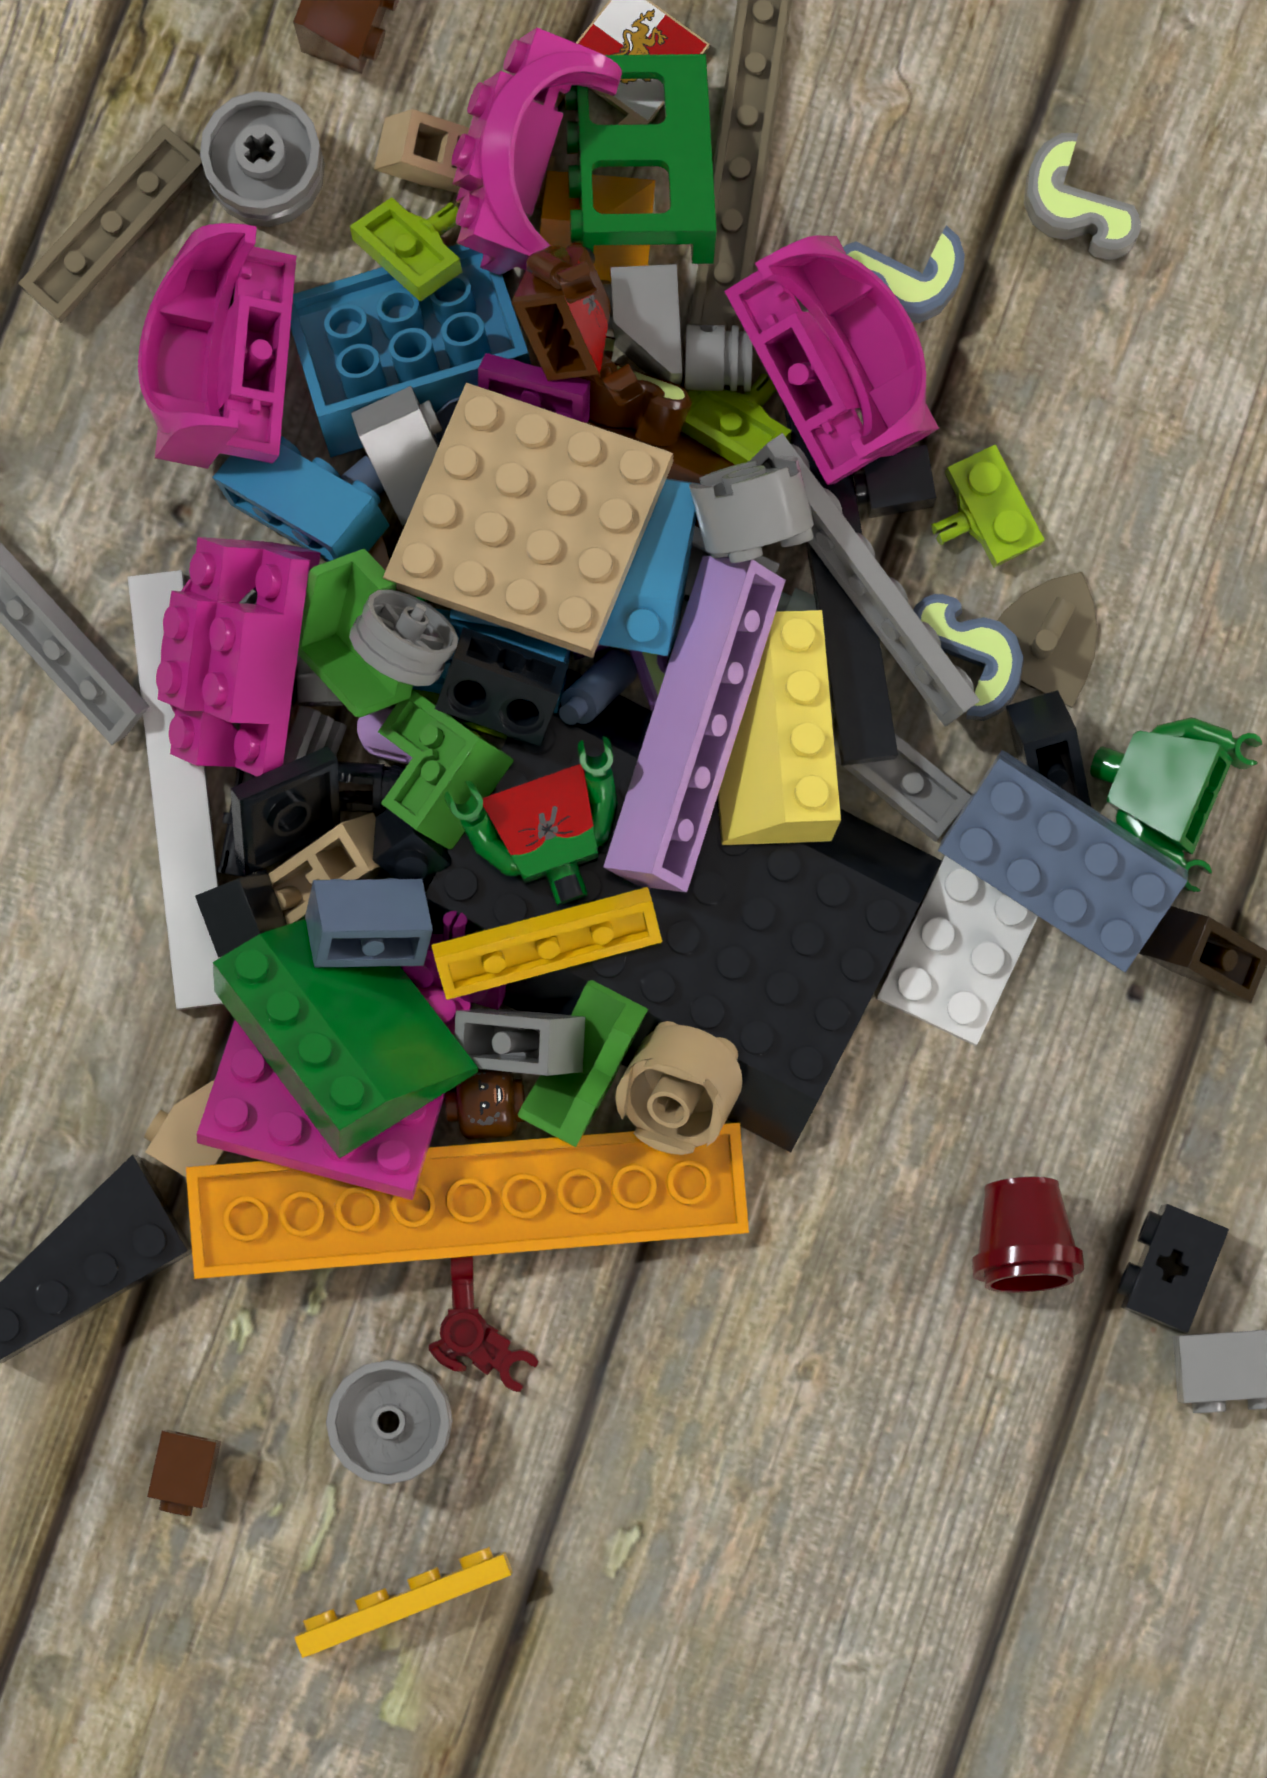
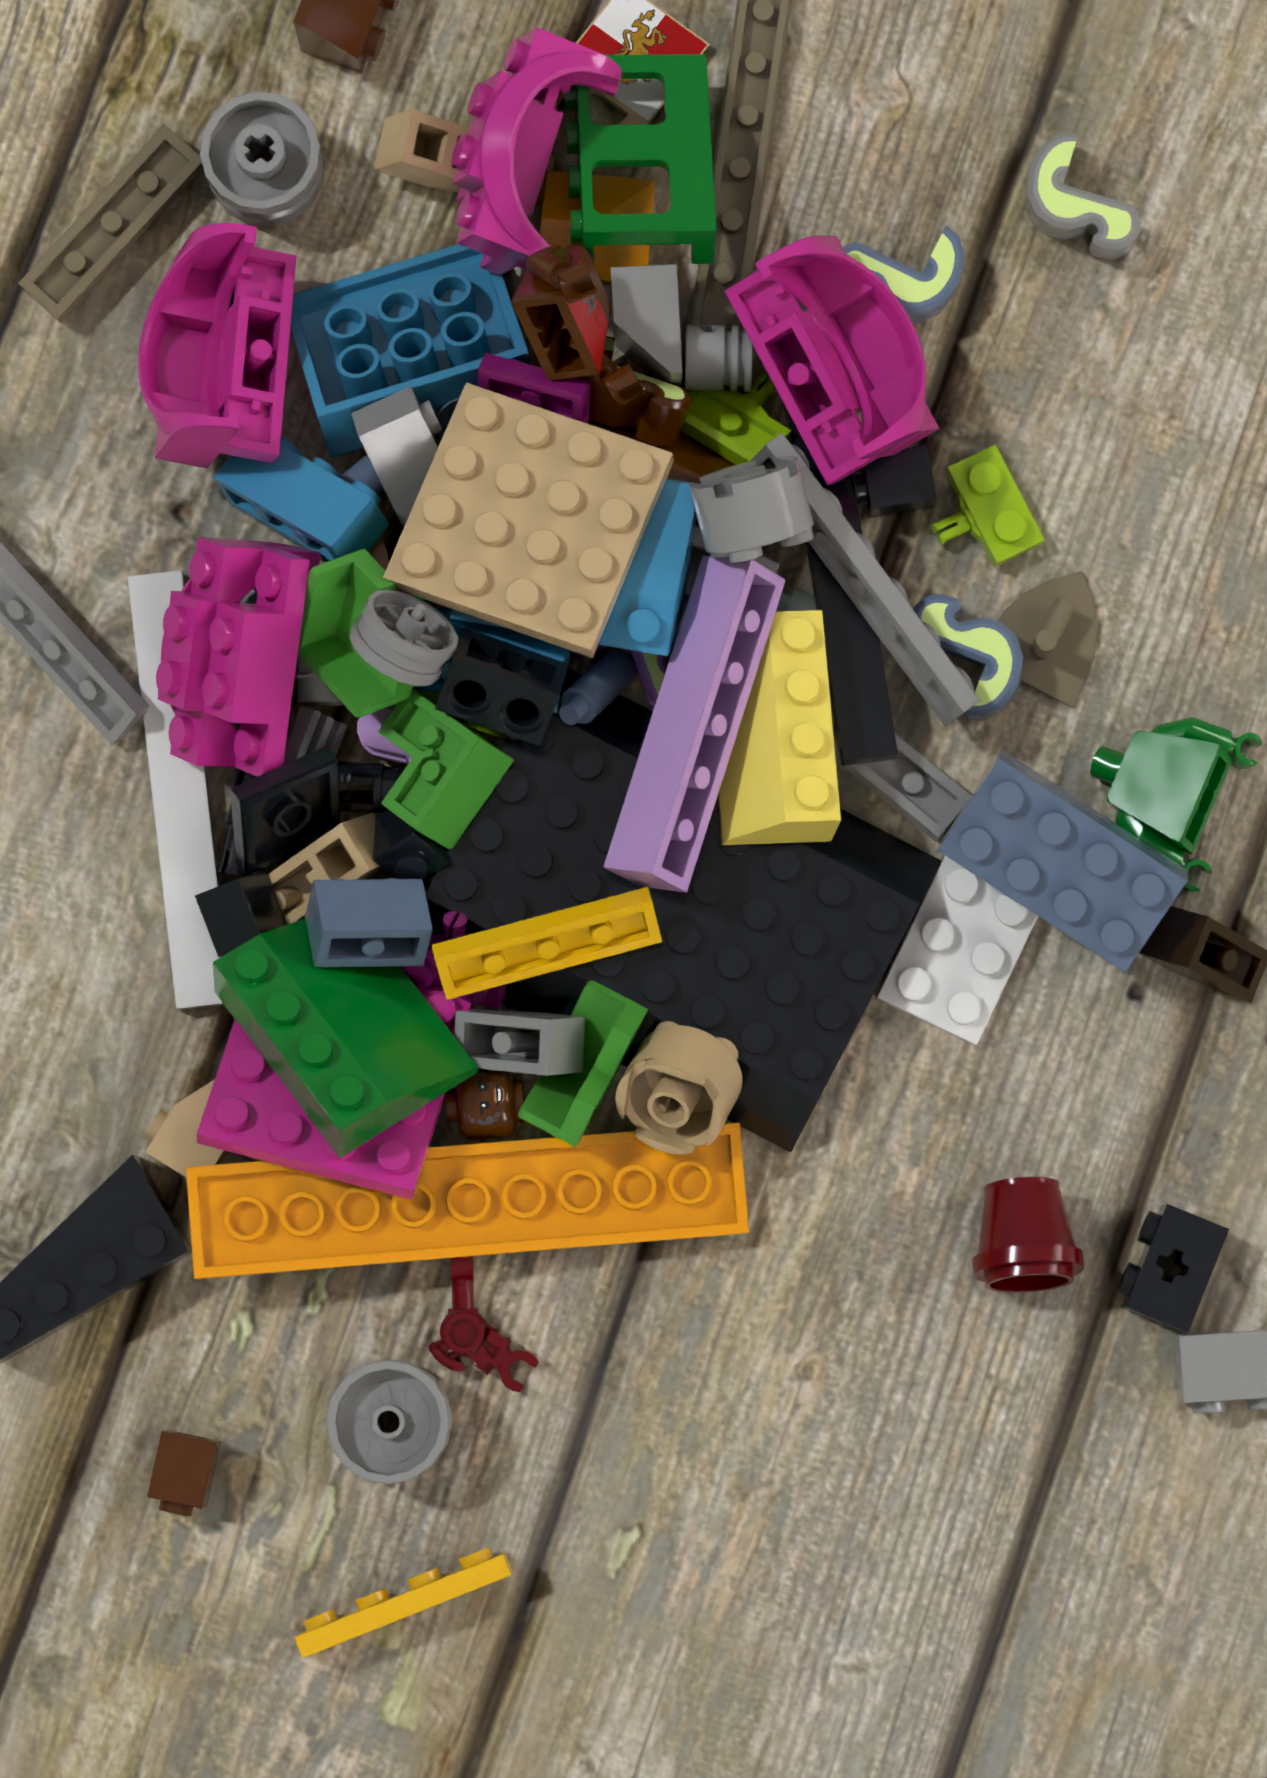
(409, 246): lime plate -> none
(545, 823): torso -> none
(1049, 742): black slope -> none

